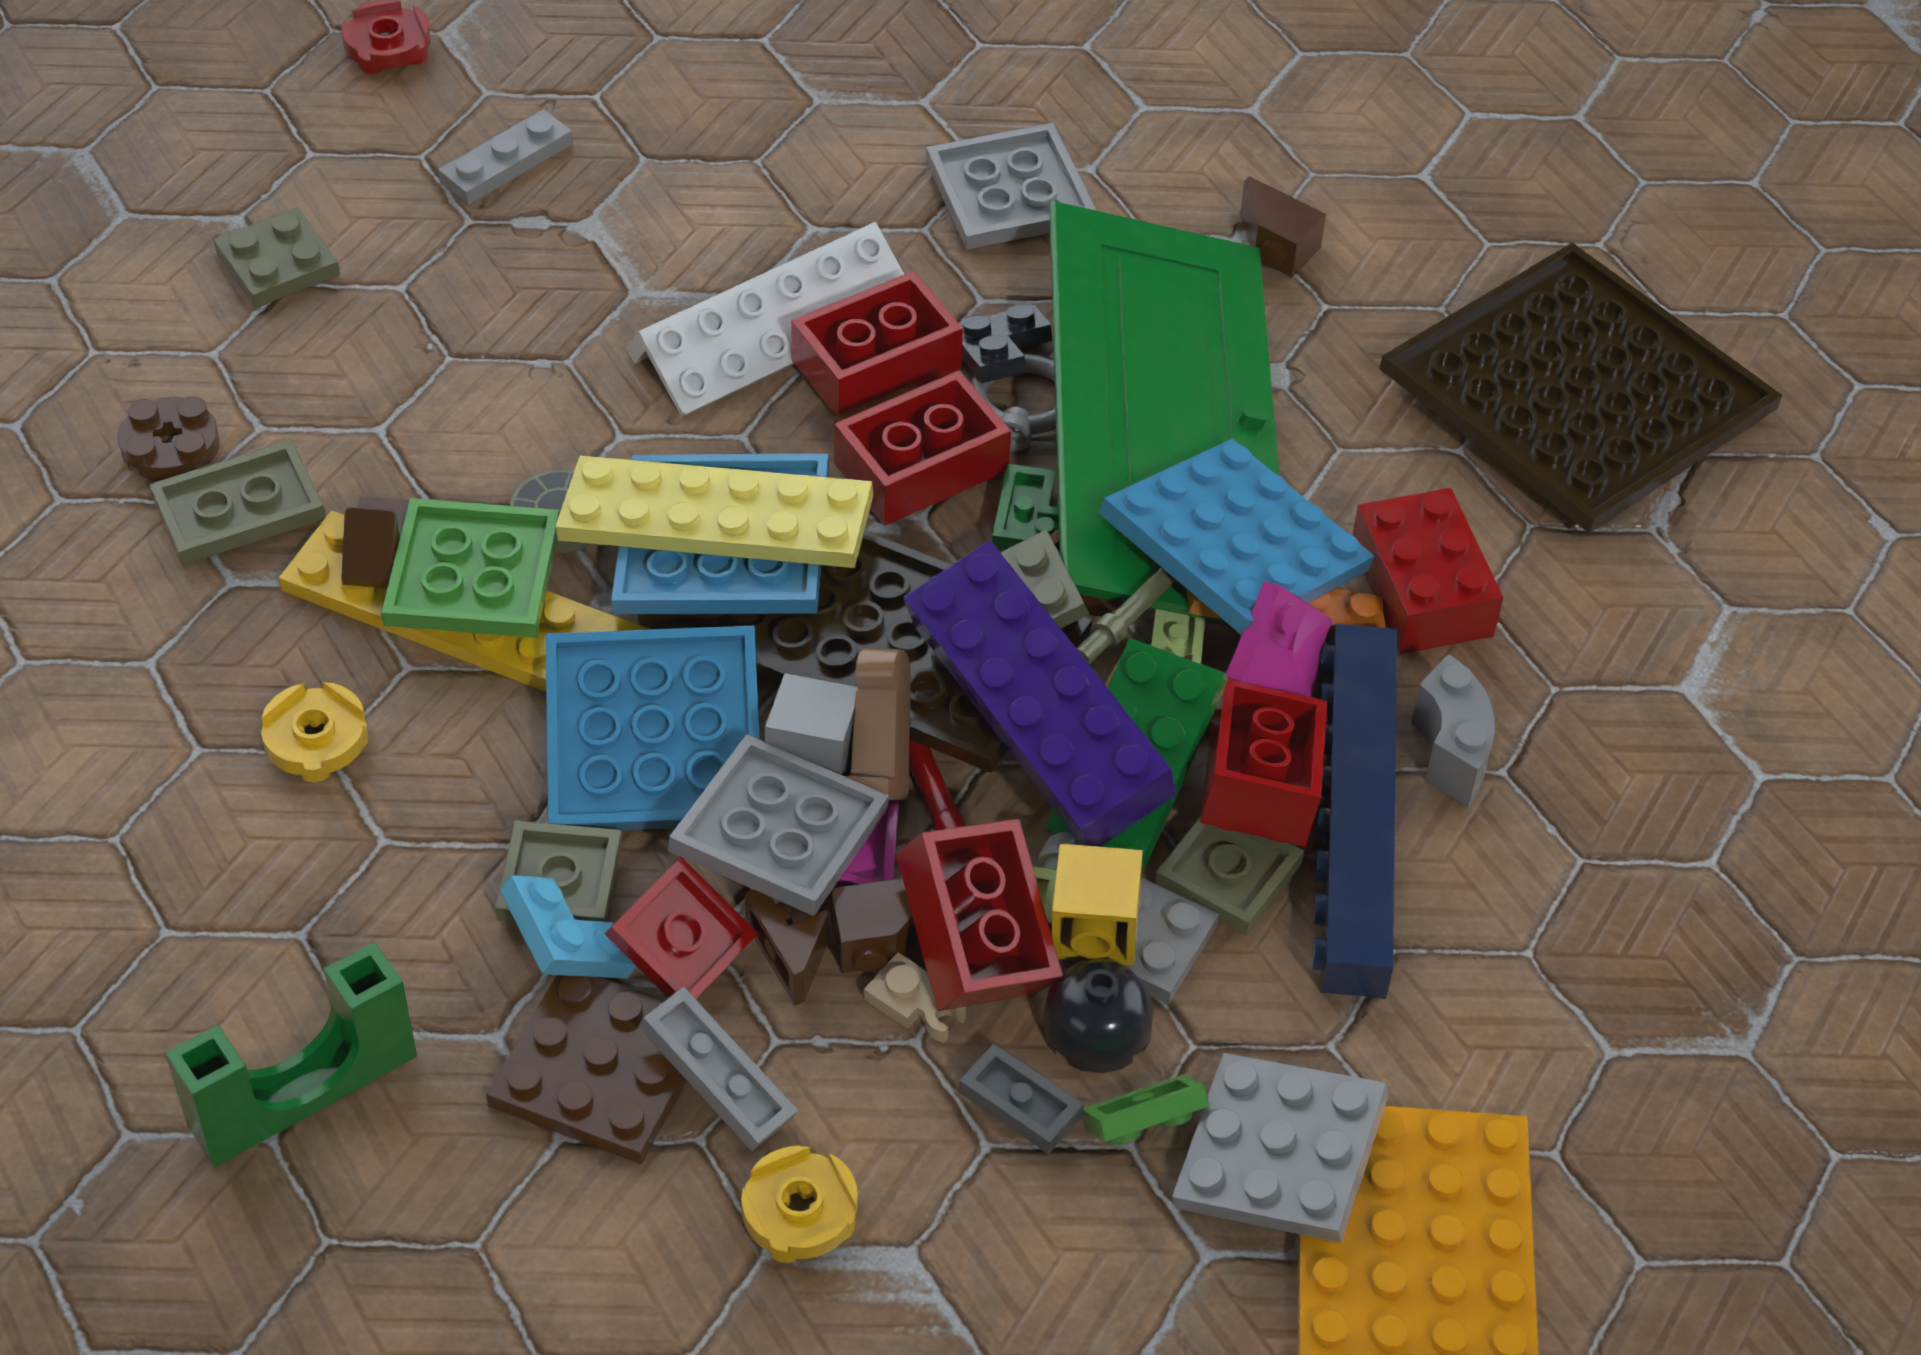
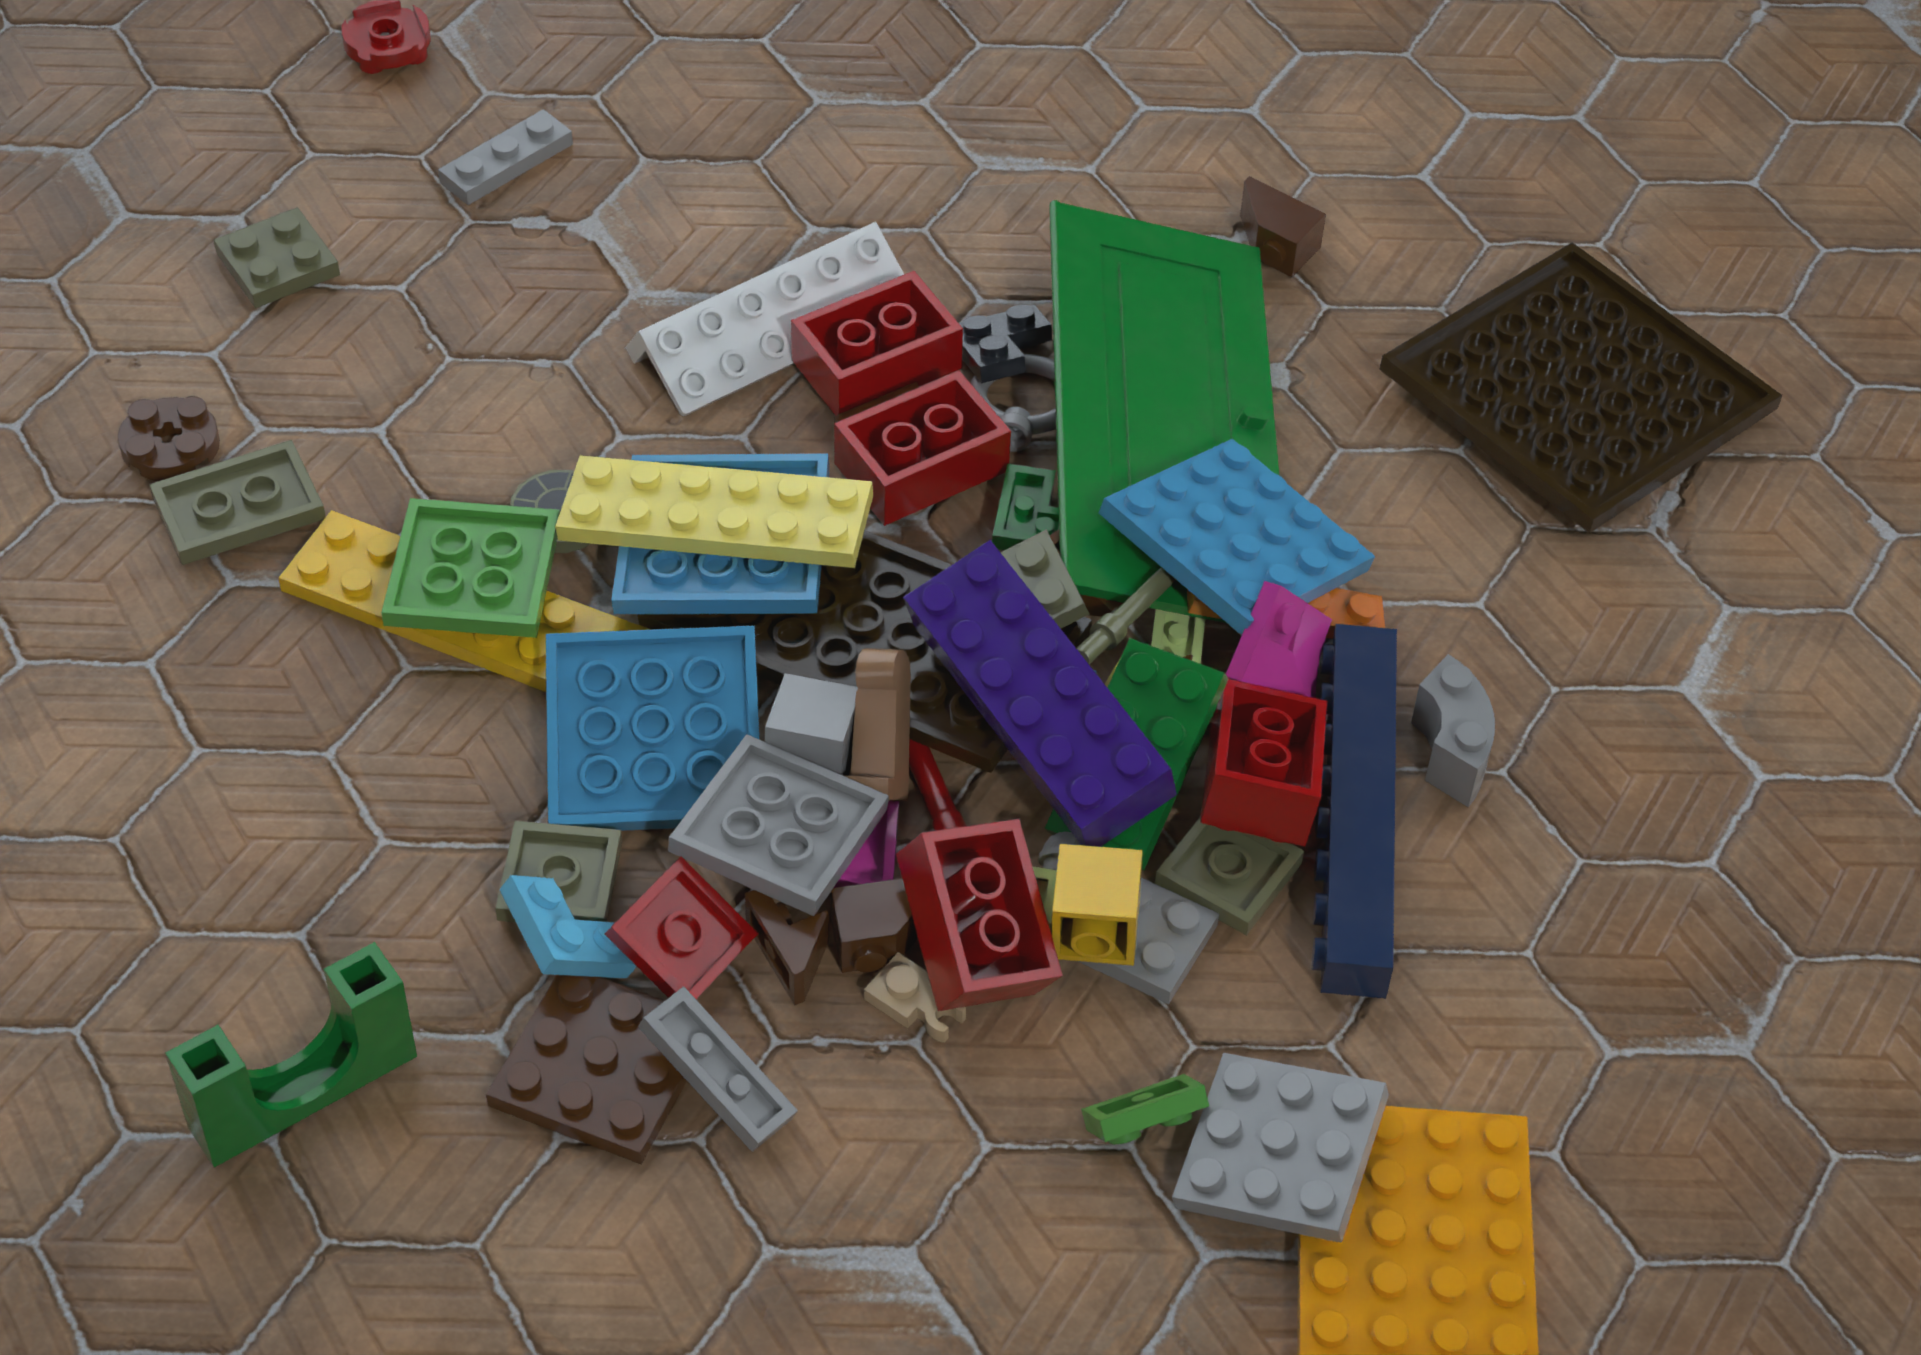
(320, 753): yellow plate -> none
(371, 540): reddish brown slope -> none
(805, 1233): yellow plate -> none
(1004, 183): light grey plate -> none
(1021, 1098): dark grey plate -> none
(1098, 1016): black cylinder -> none
(1428, 570): red brick -> none

